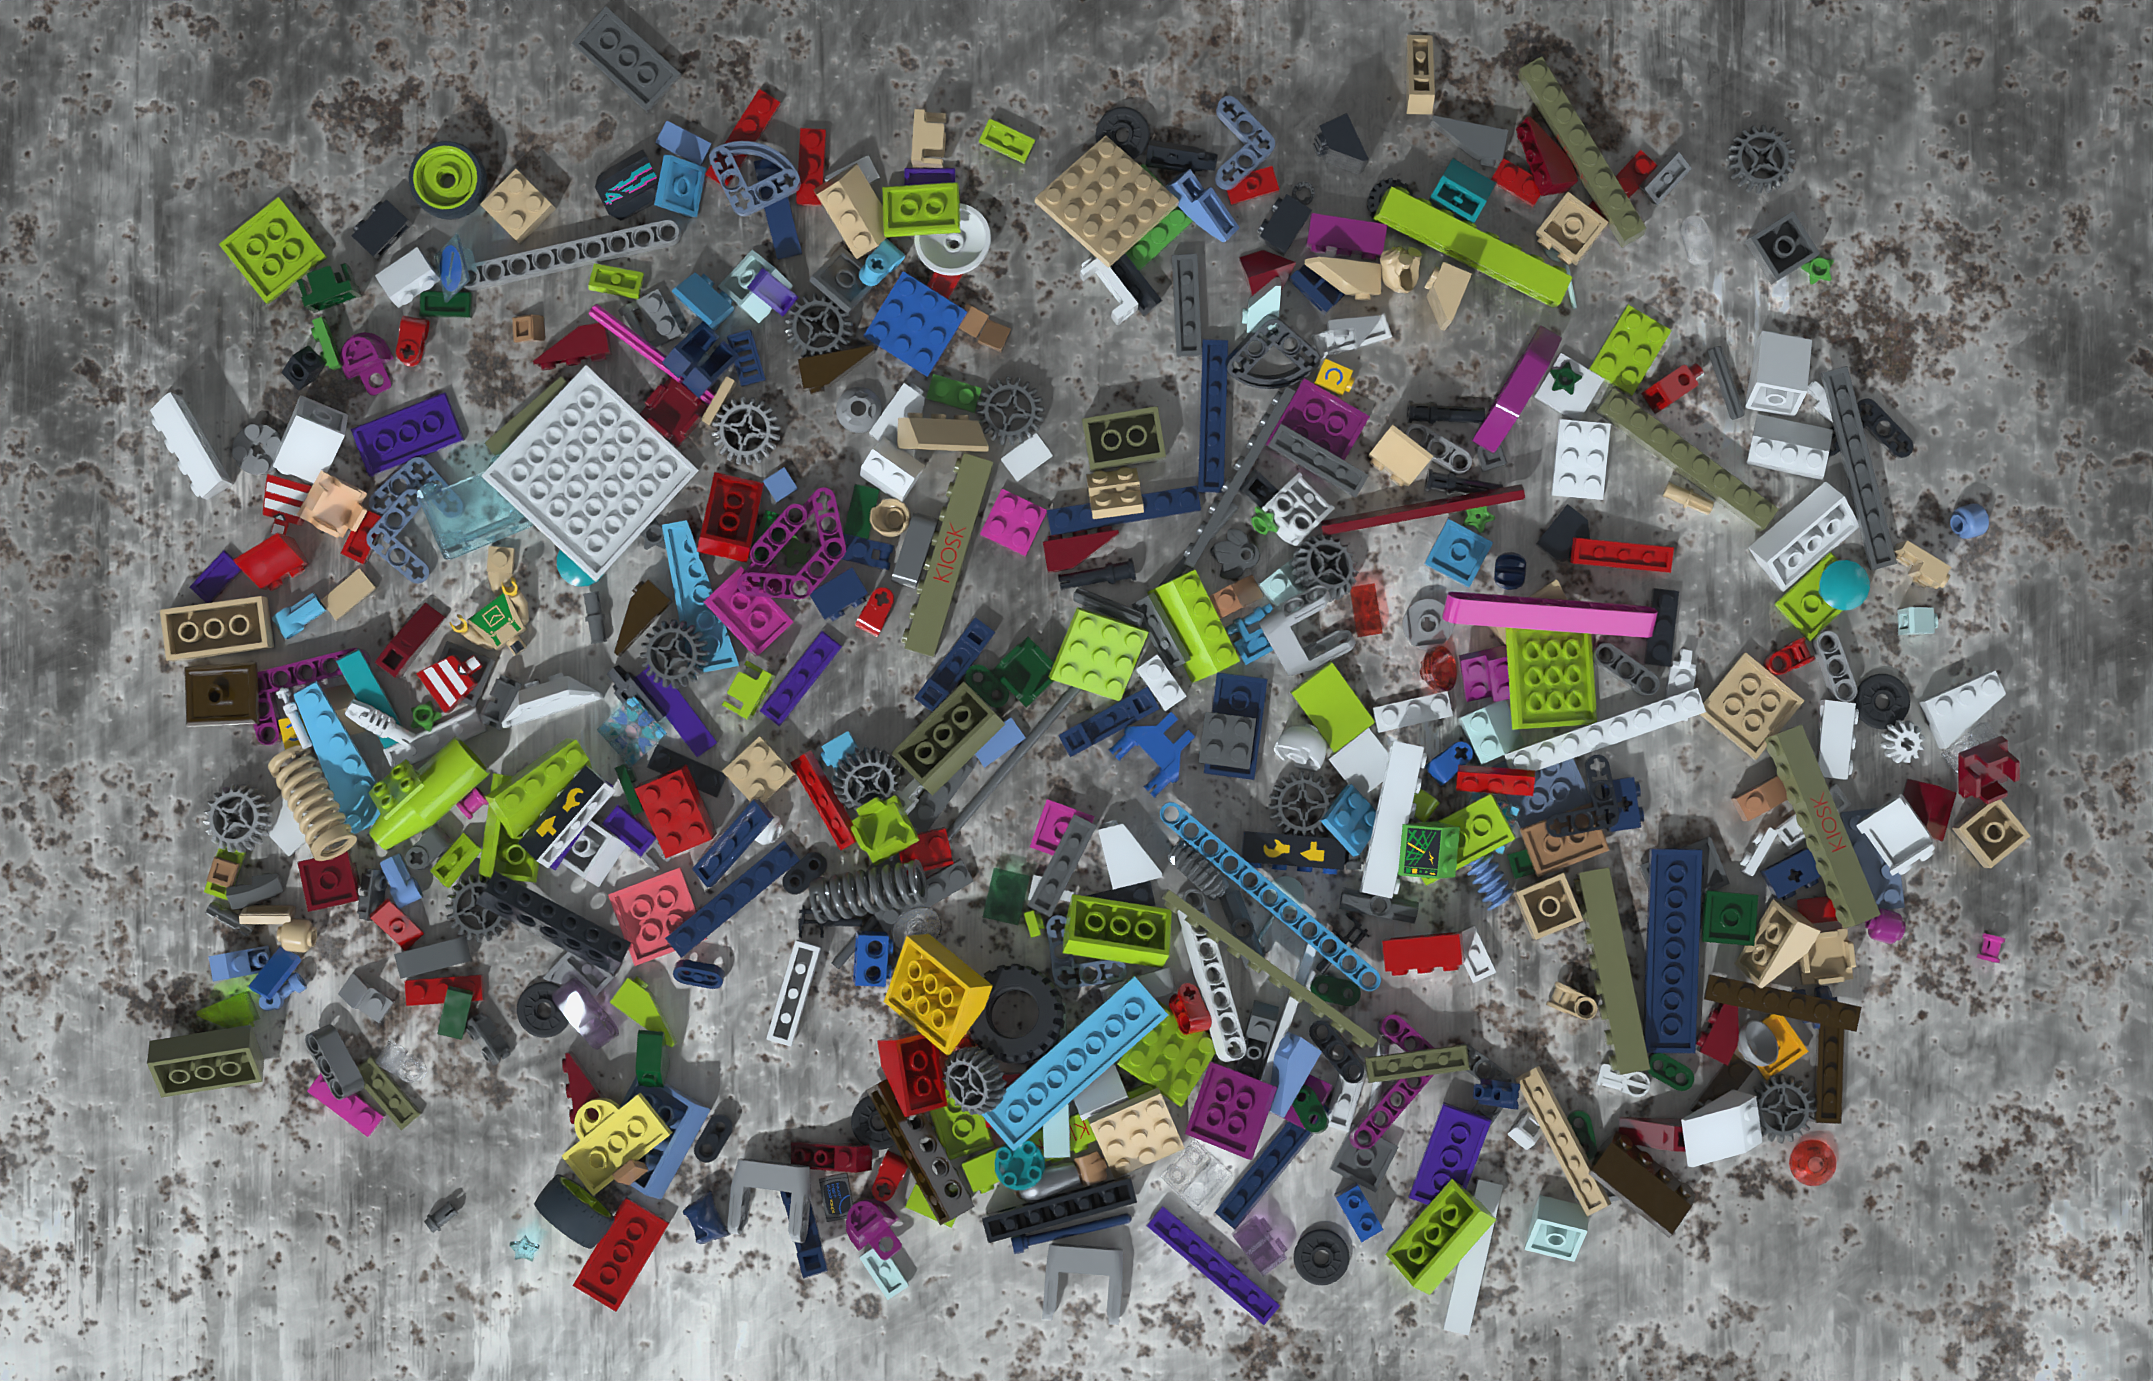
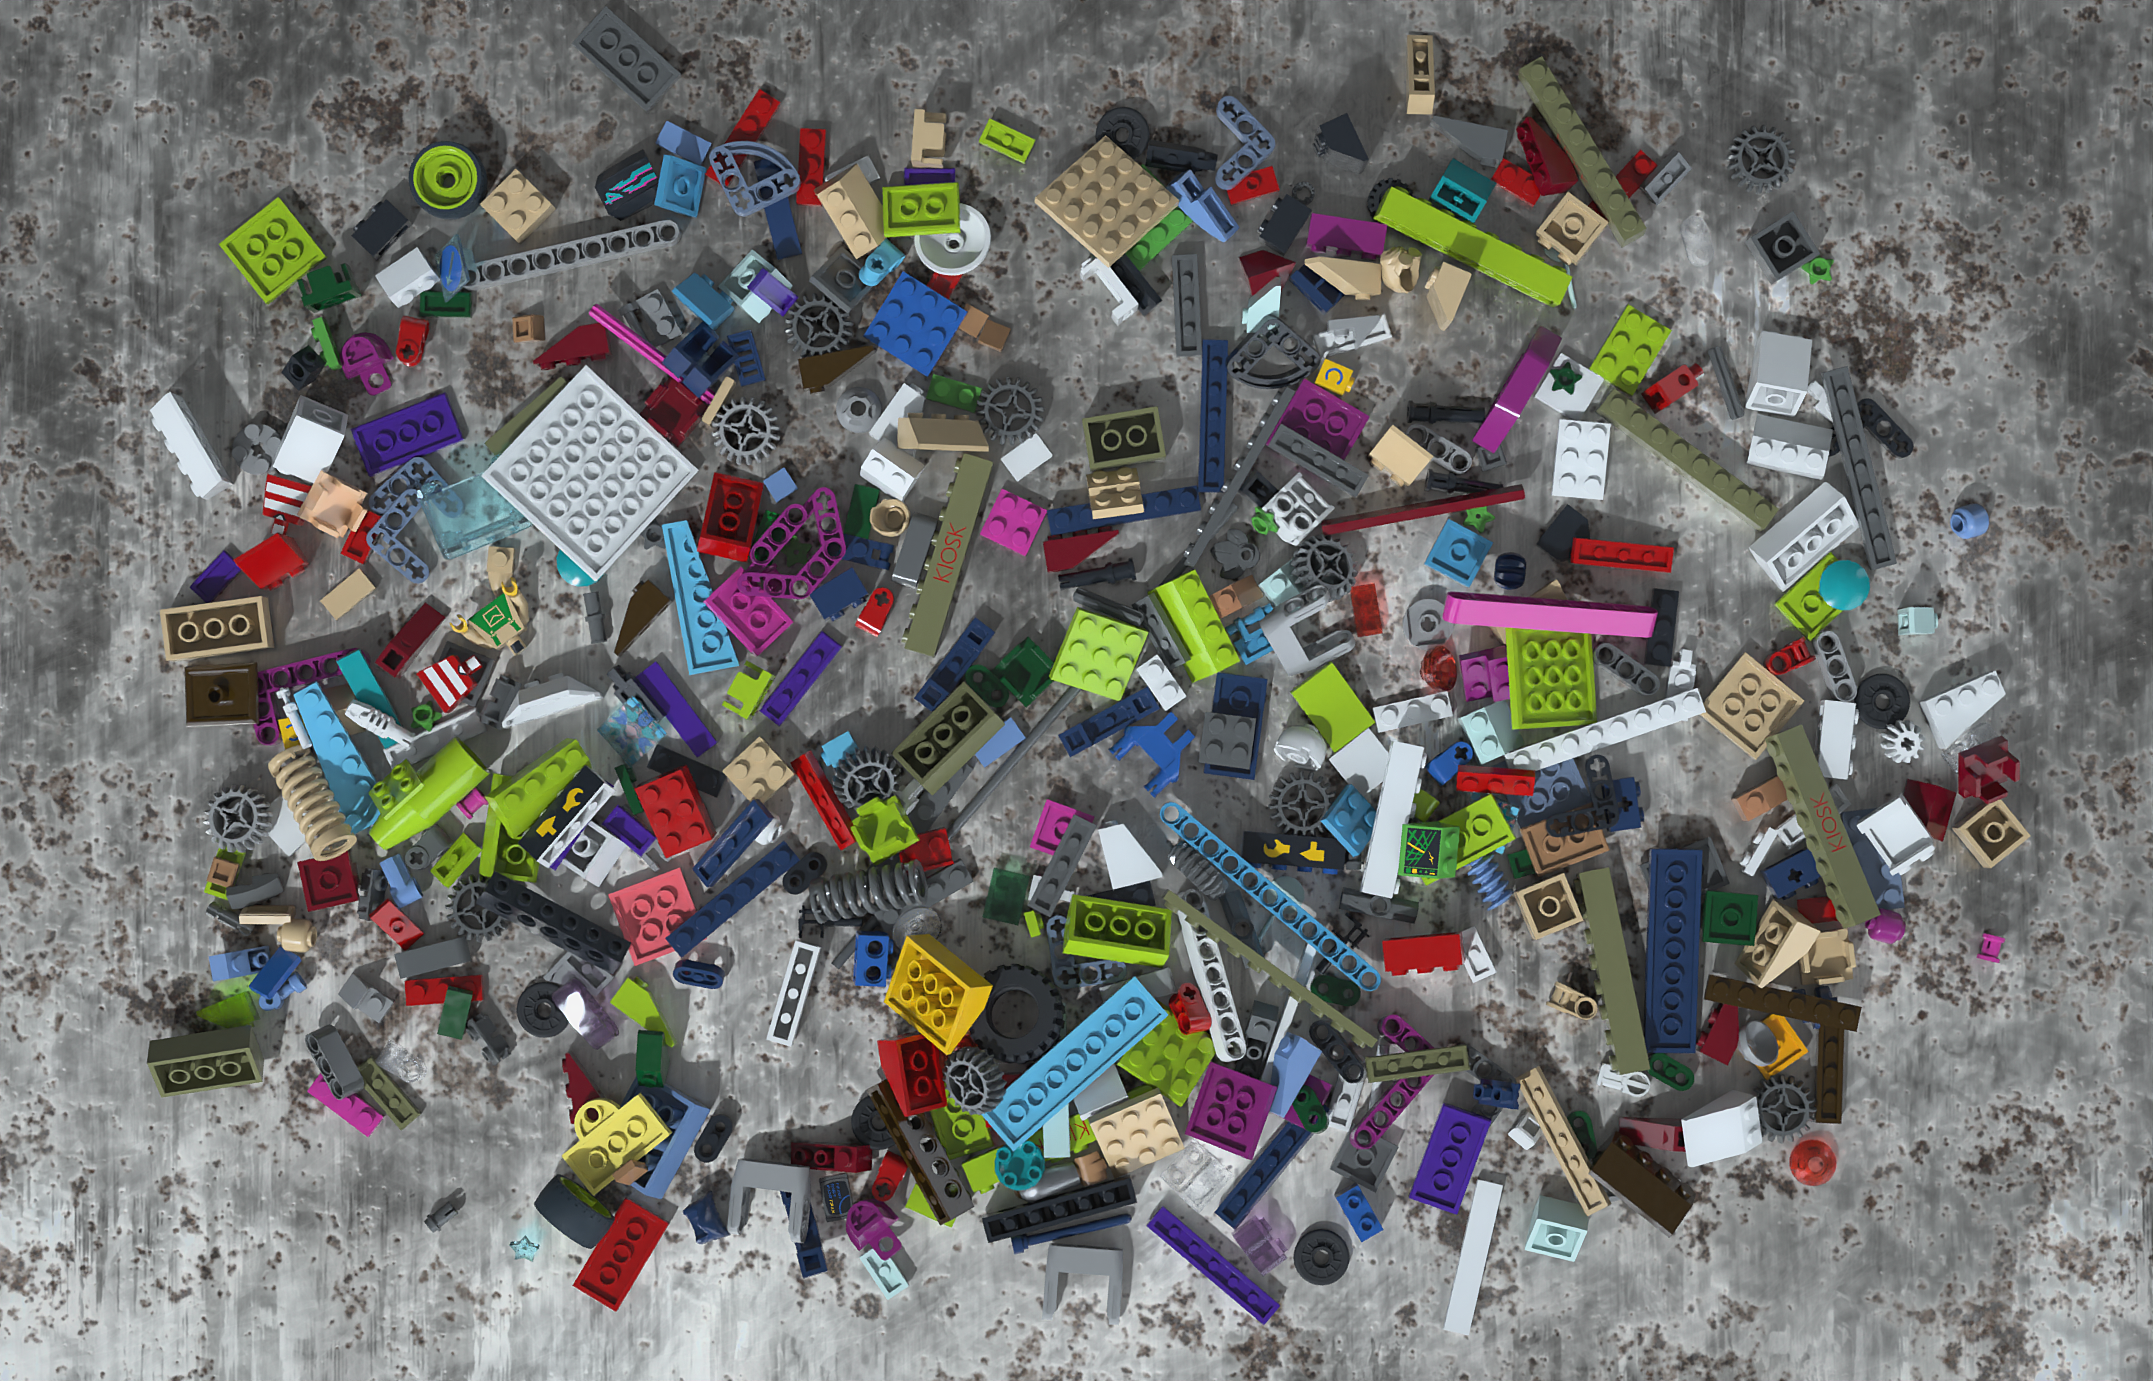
(293, 619): medium azure piece -> none
(616, 281): lime plate -> none
(654, 648): dark grey gear -> none
(1440, 1237): lime slope -> none
(1688, 498): tan axle -> none
(1725, 1080): dark brown plate -> none
(1925, 567): tan plate -> none

